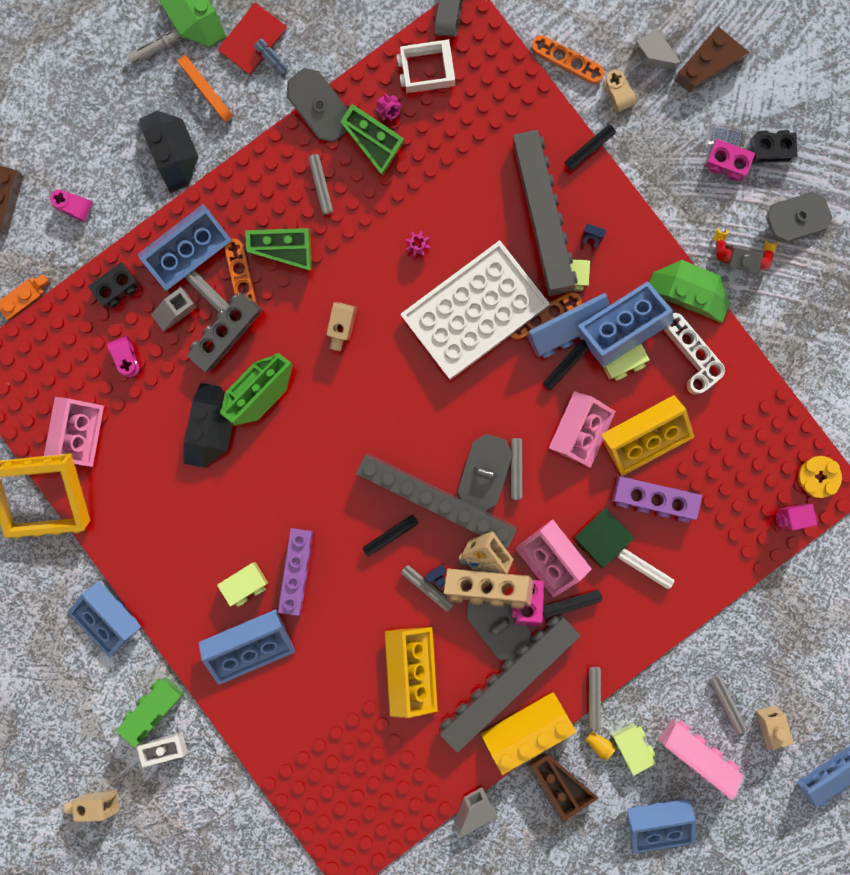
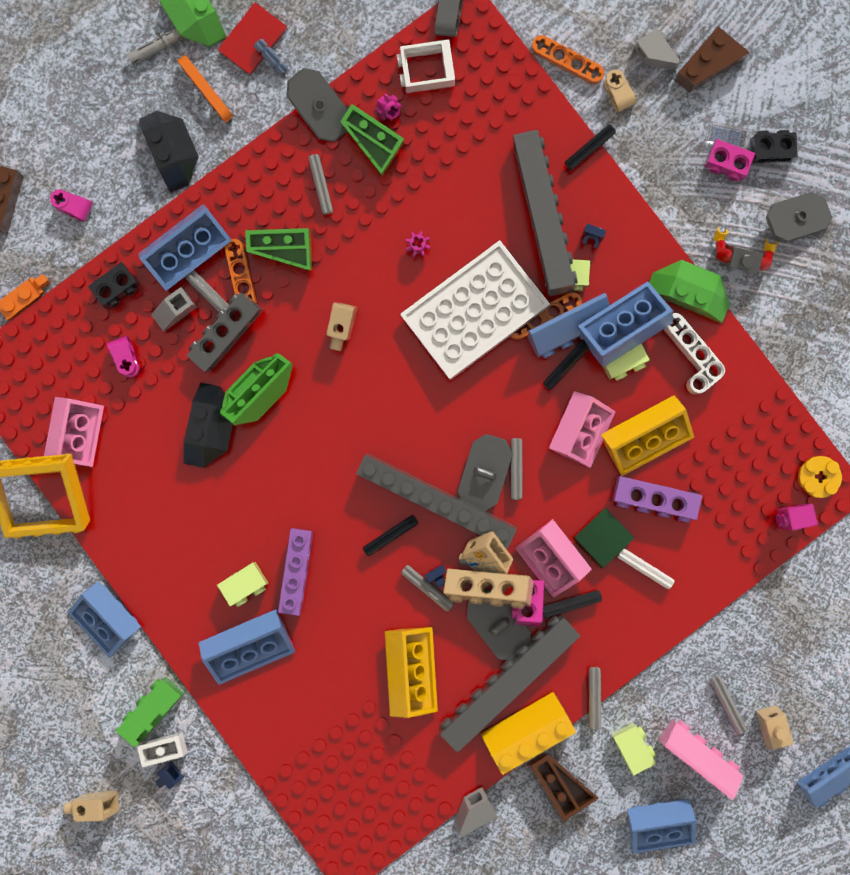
(169, 776): none -> dark blue tile
(601, 746): yellow cone -> none

